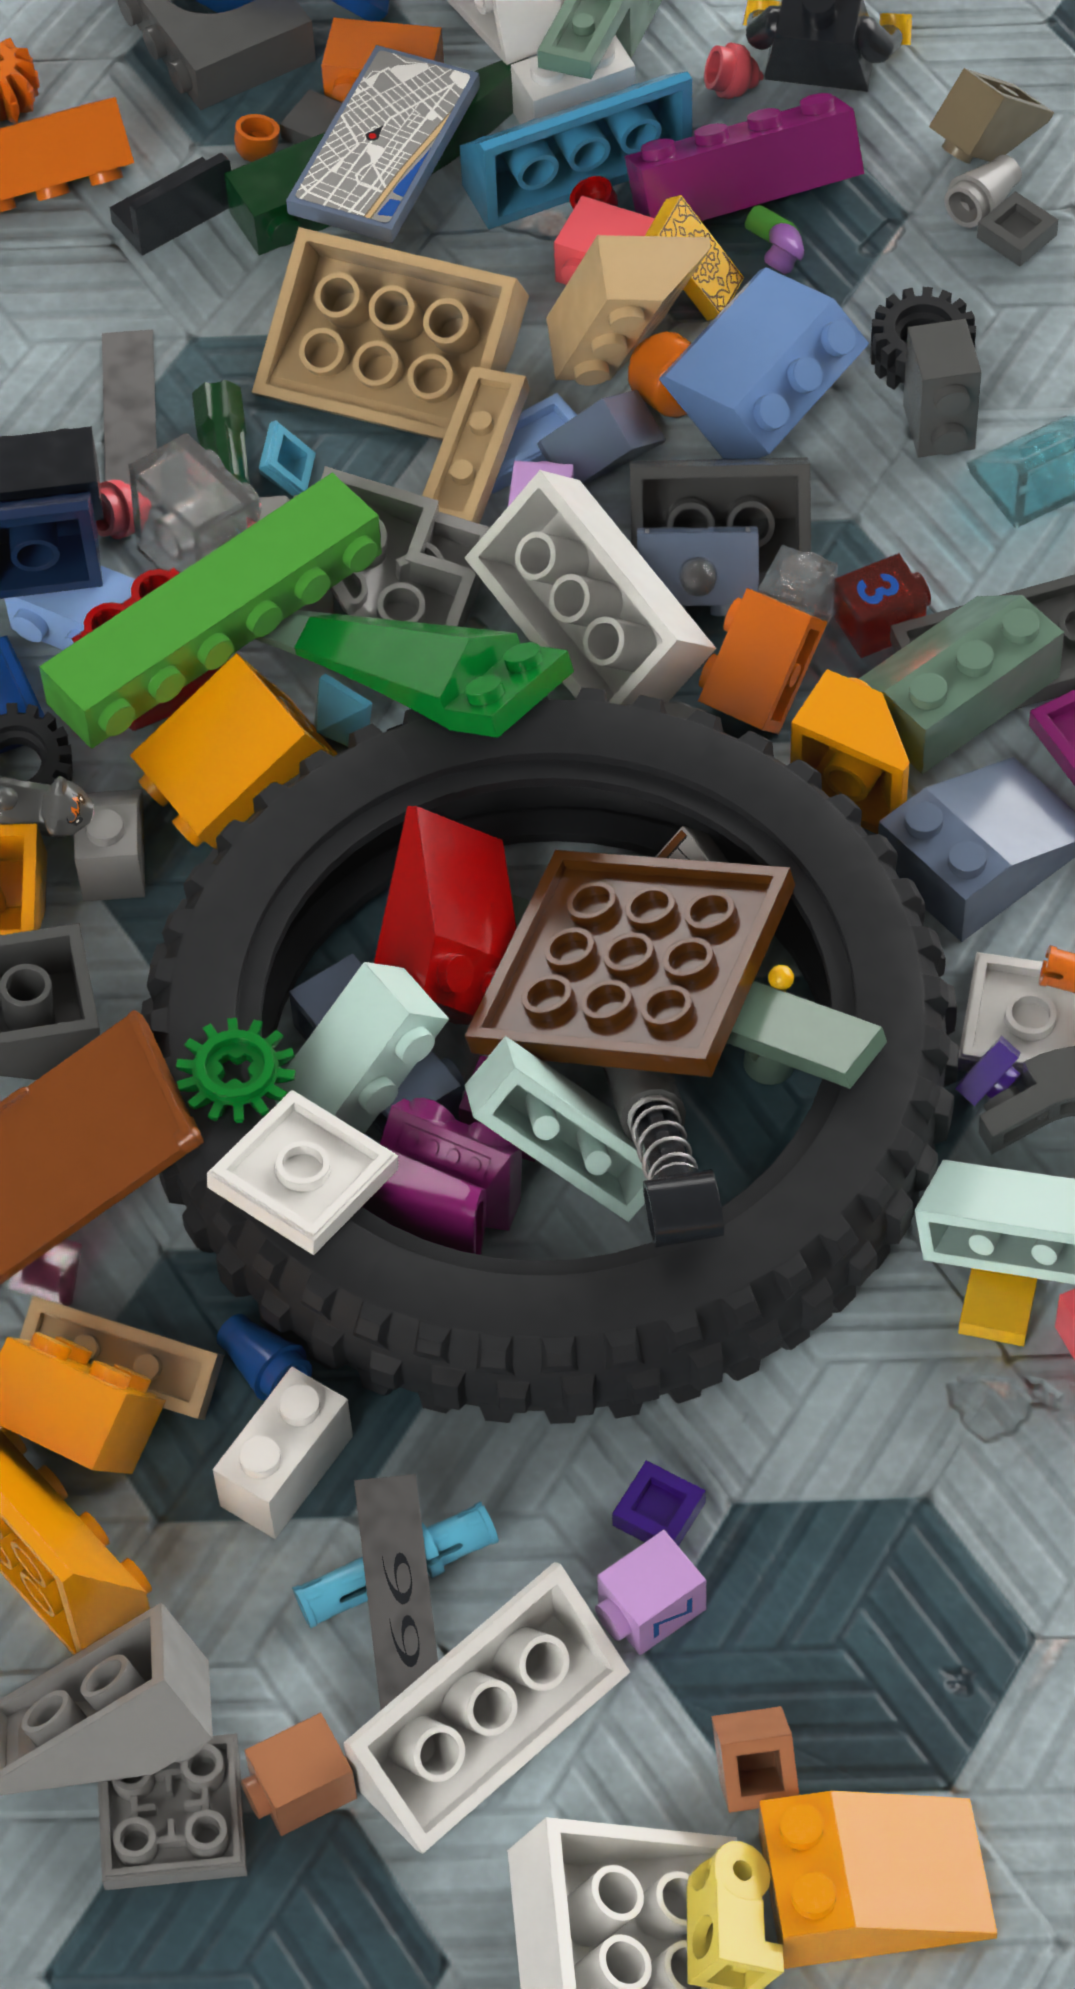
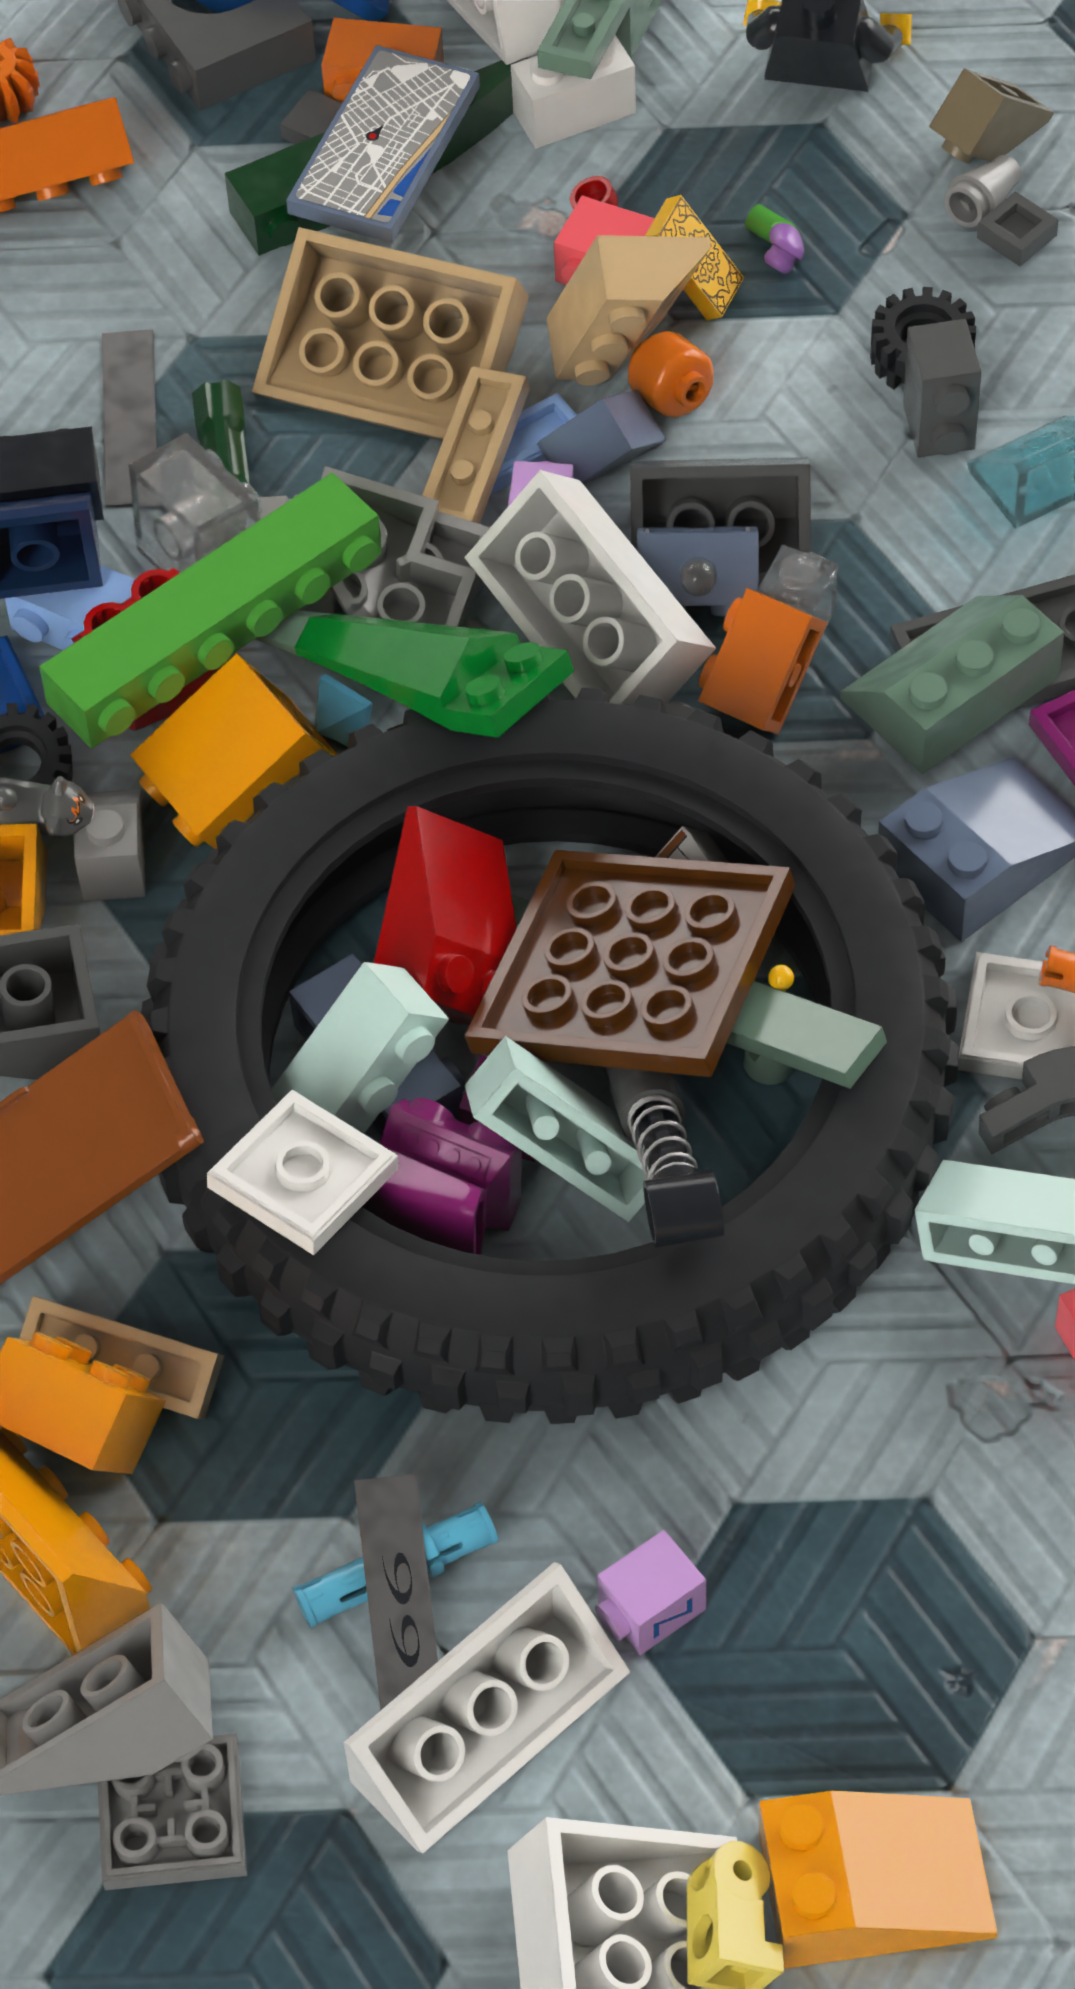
(51, 1275): clear pink slope -> none
(117, 510): coral plate -> none
(173, 204): black panel -> none
(237, 1047): green gear -> none
(256, 136): orange hinge -> none
(260, 1354): blue cone -> none
(283, 1452): white brick -> none
(286, 460): medium azure slope -> none
(298, 1775): nougat brick -> none
(546, 157): dark azure slope -> none
(658, 1503): dark purple plate -> none
(731, 71): coral plate -> none
(749, 161): magenta brick -> none
(754, 1757): nougat brick -> none
(763, 364): medium blue slope -> none
(853, 744): light orange slope -> none
(875, 599): clear red brick -> none
(991, 1073): dark purple plate -> none
(997, 1306): yellow tile -> none

